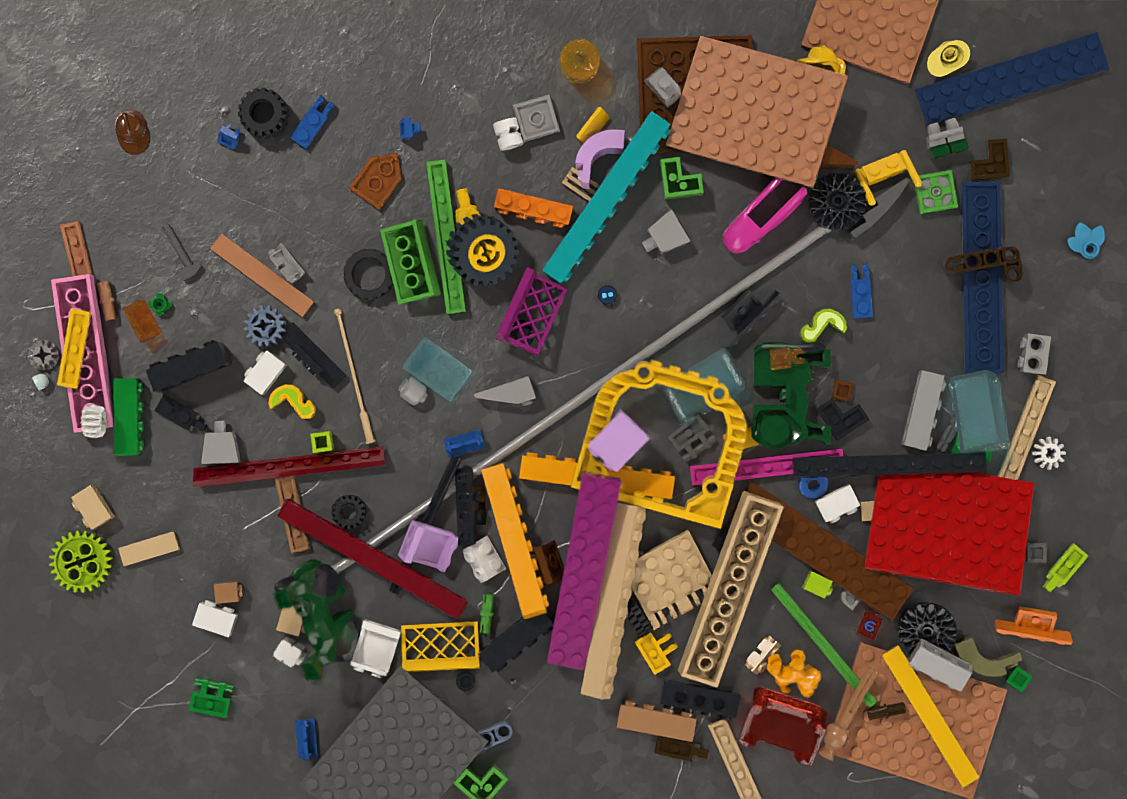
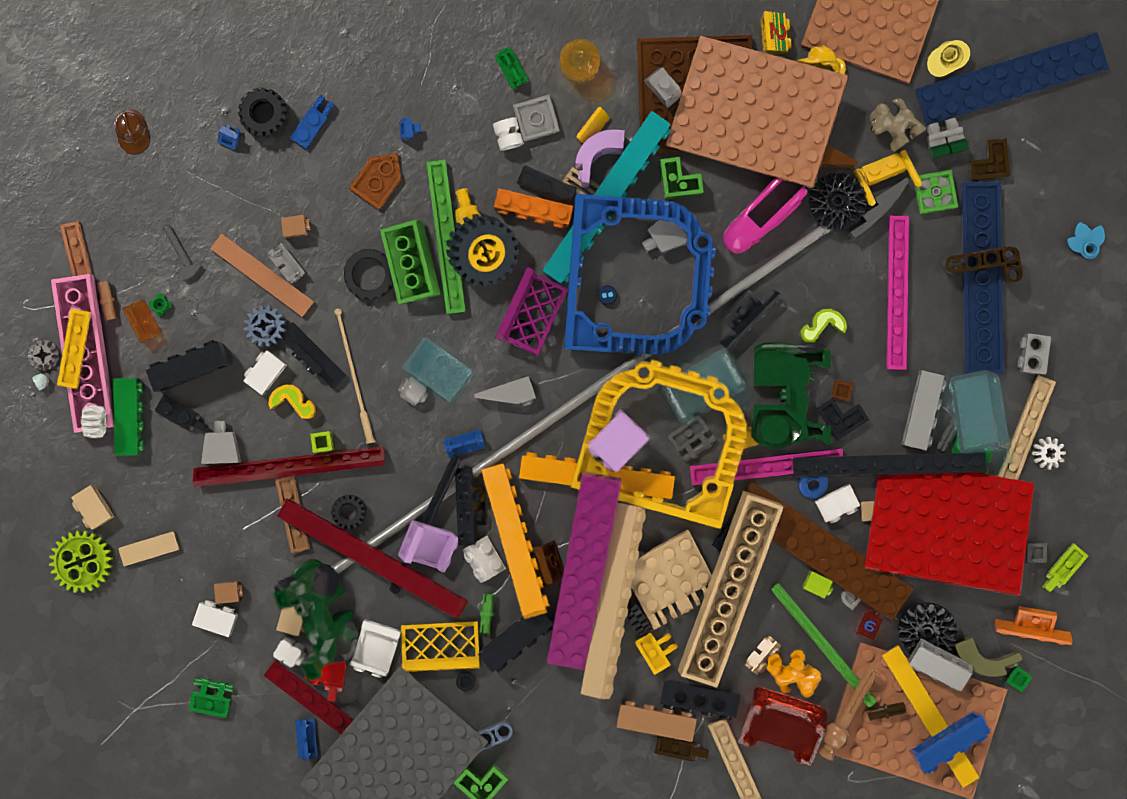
(295, 226): none -> medium nougat brick
(308, 697): none -> dark red plate
(333, 678): none -> red hinge
(511, 68): none -> green hinge
(546, 185): none -> black plate
(581, 331): none -> blue arch
(774, 33): none -> yellow slope
(782, 358): clear orange plate -> none
(861, 293): blue hinge -> none
(883, 120): none -> dark tan animal
(897, 292): none -> dark pink plate
(950, 741): none -> blue slope

